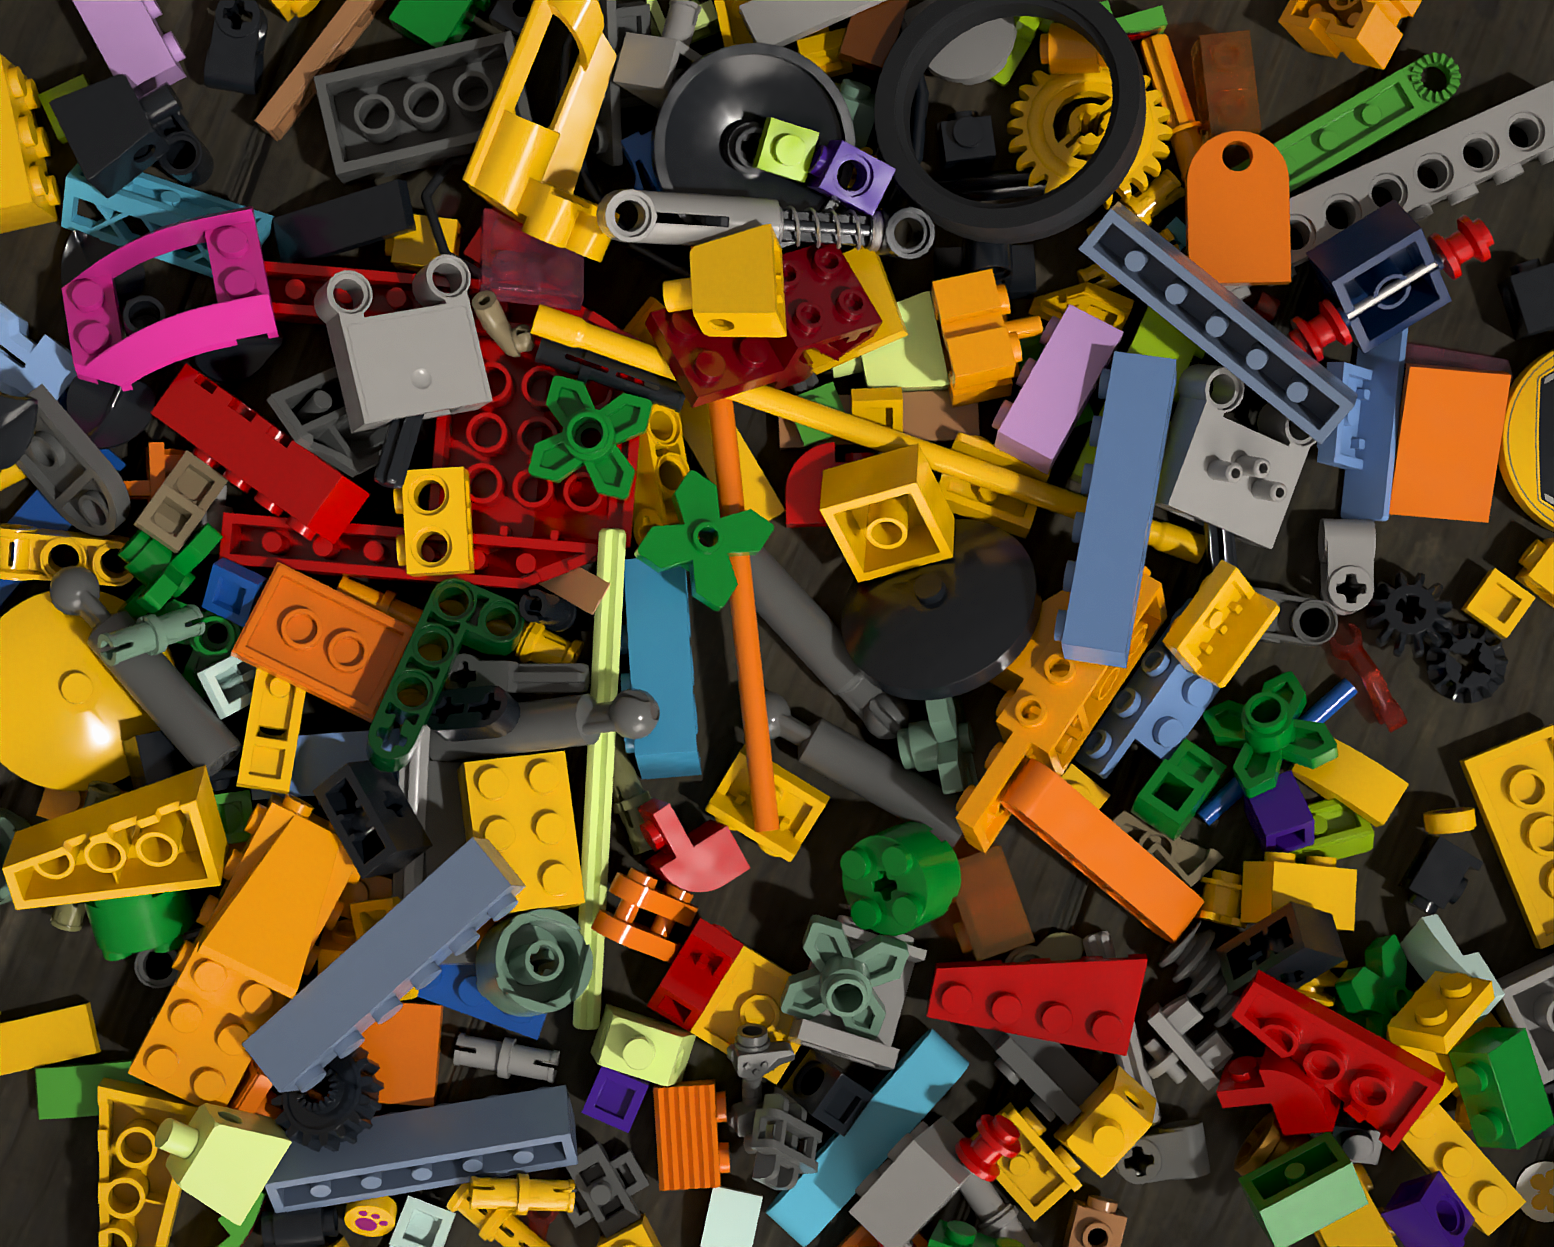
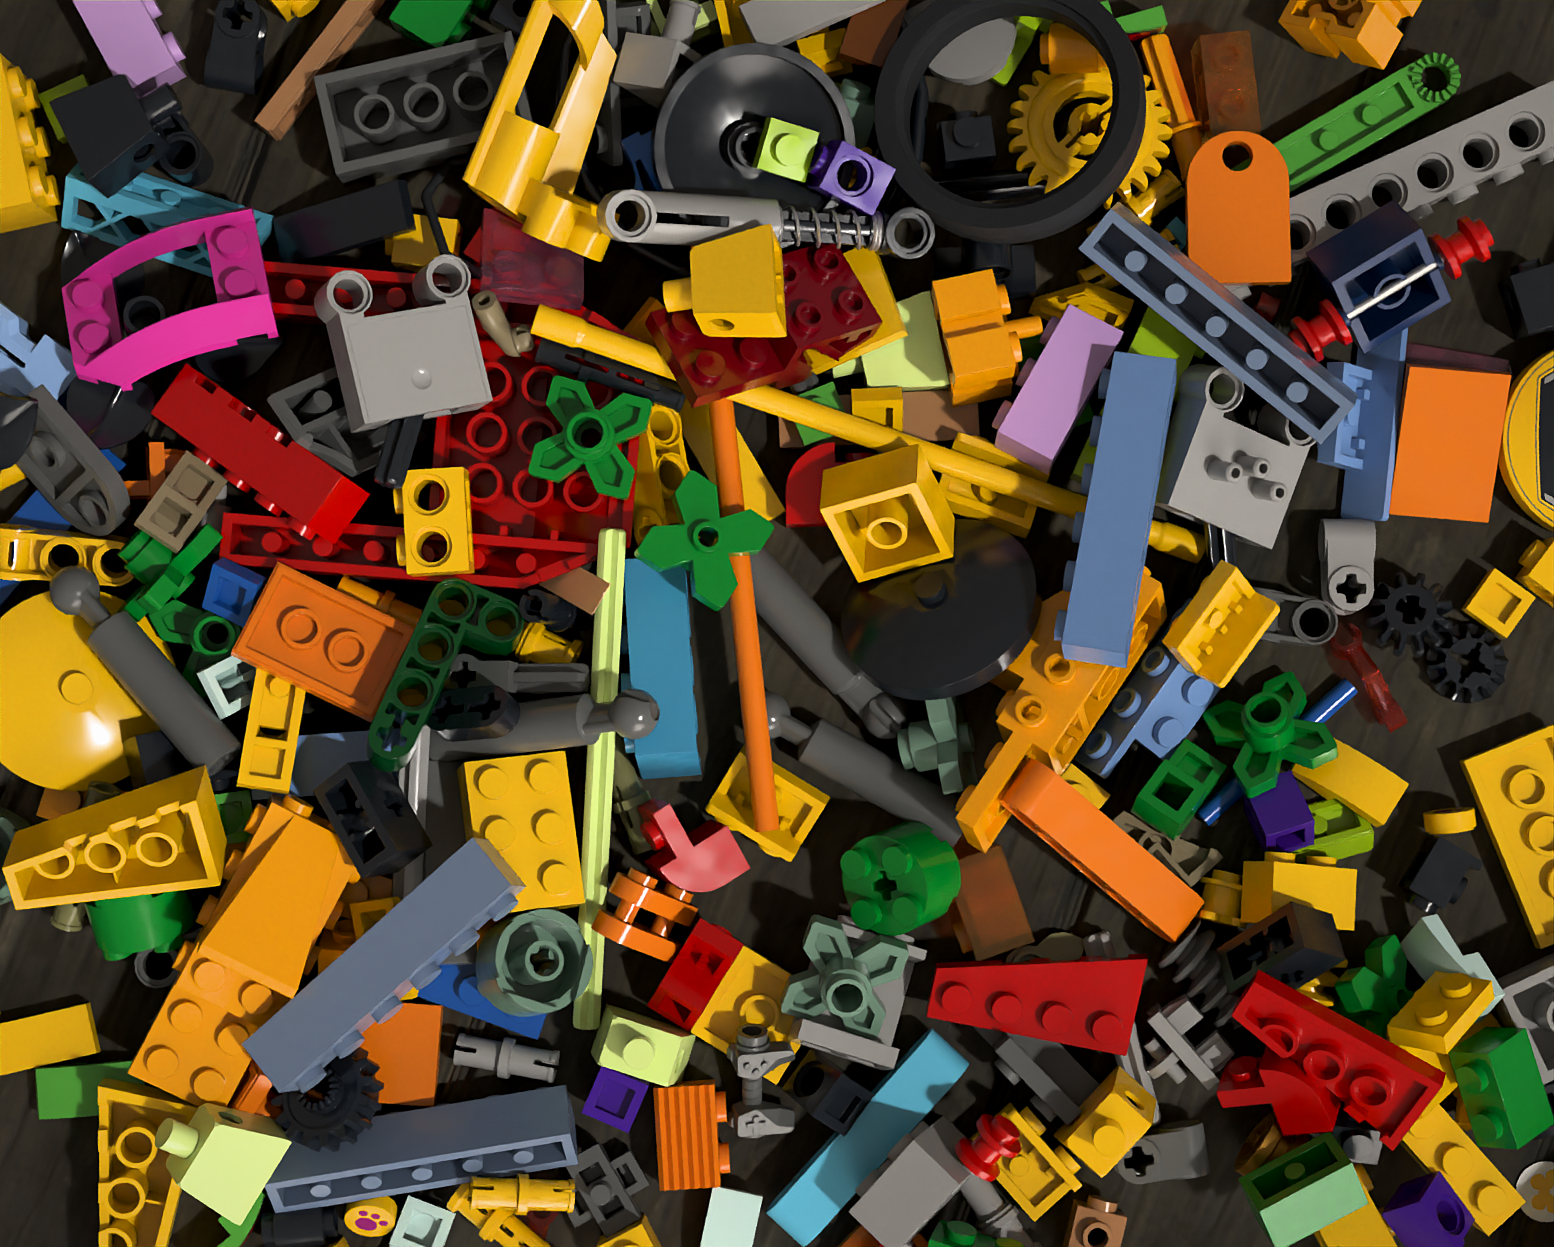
(151, 634): sand green pin -> none
(775, 1142): dark grey piece -> none

